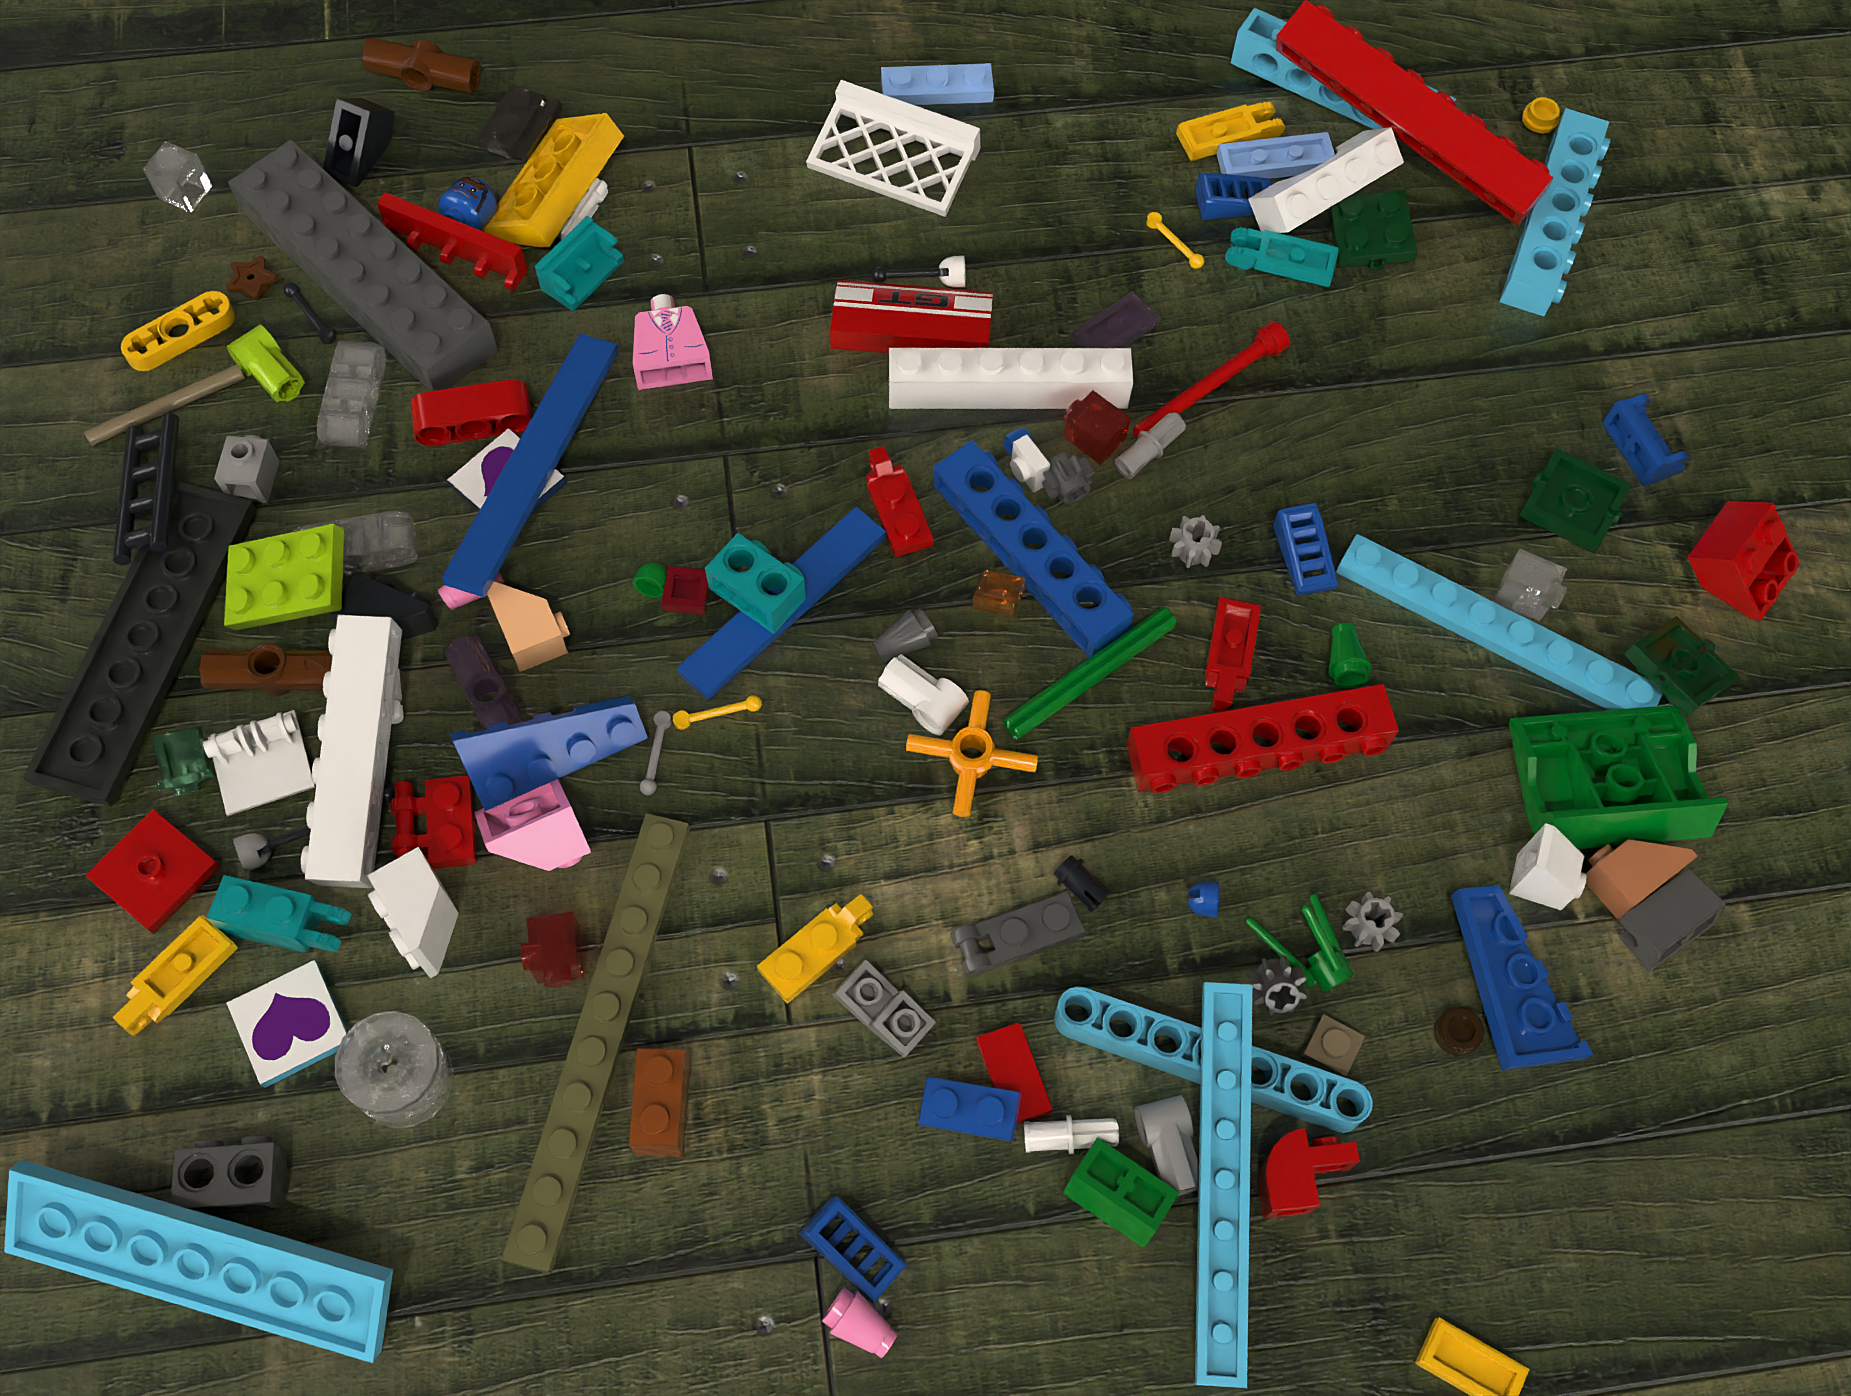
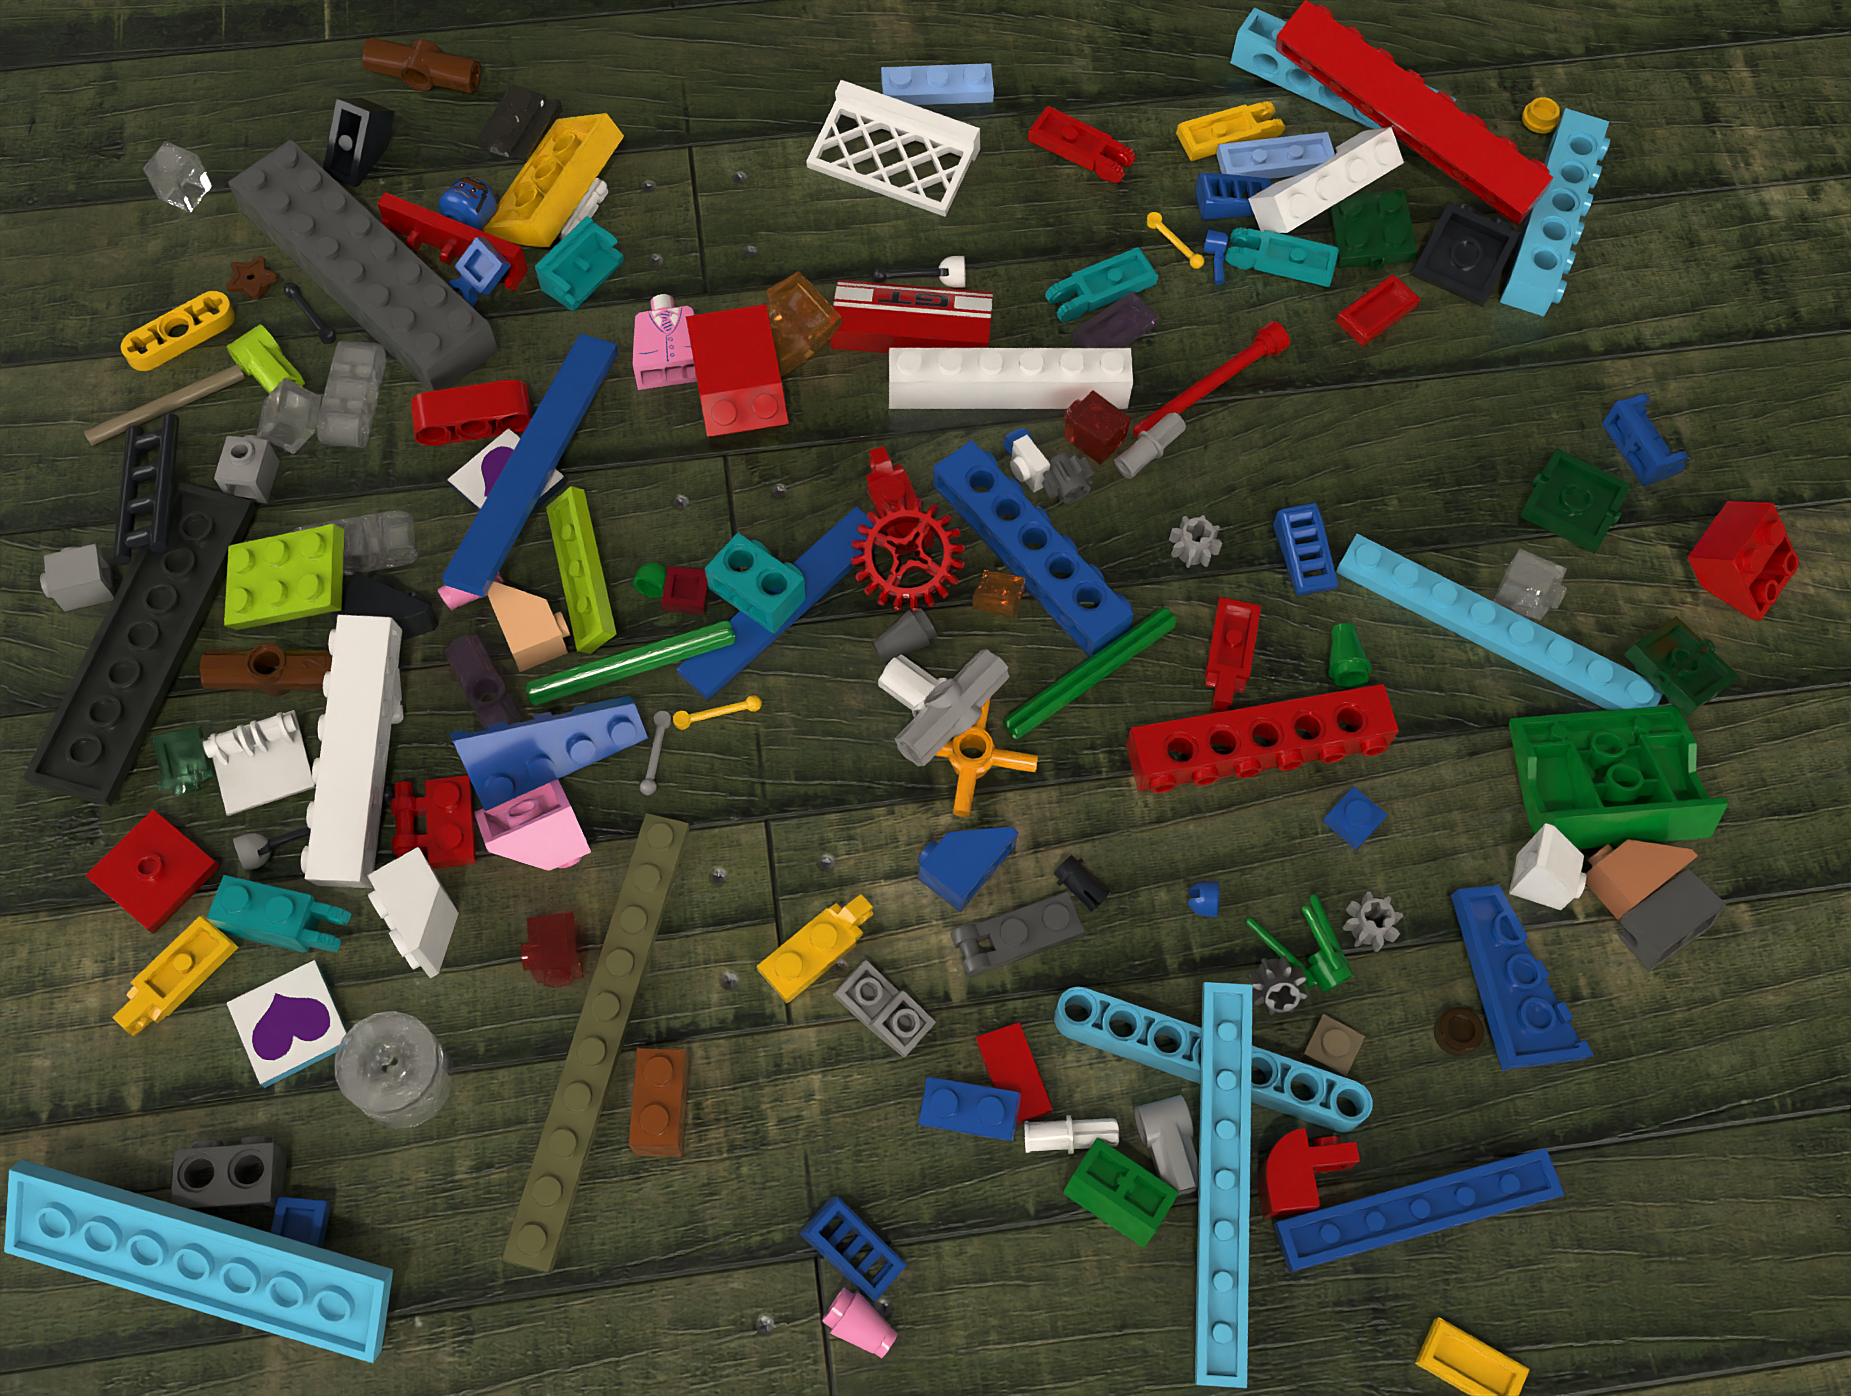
(78, 577): none -> light grey brick
(289, 416): none -> clear brick
(301, 1220): none -> blue plate
(479, 269): none -> blue plate
(581, 570): none -> lime plate
(630, 662): none -> green axle
(737, 371): none -> red slope
(799, 321): none -> clear orange slope
(890, 544): none -> red gear
(952, 707): none -> light grey piece
(964, 862): none -> blue slope
(1081, 144): none -> red hinge
(1102, 284): none -> teal hinge
(1216, 245): none -> blue hand
(1355, 818): none -> blue plate
(1377, 310): none -> red tile
(1417, 1210): none -> blue plate
(1466, 253): none -> black plate

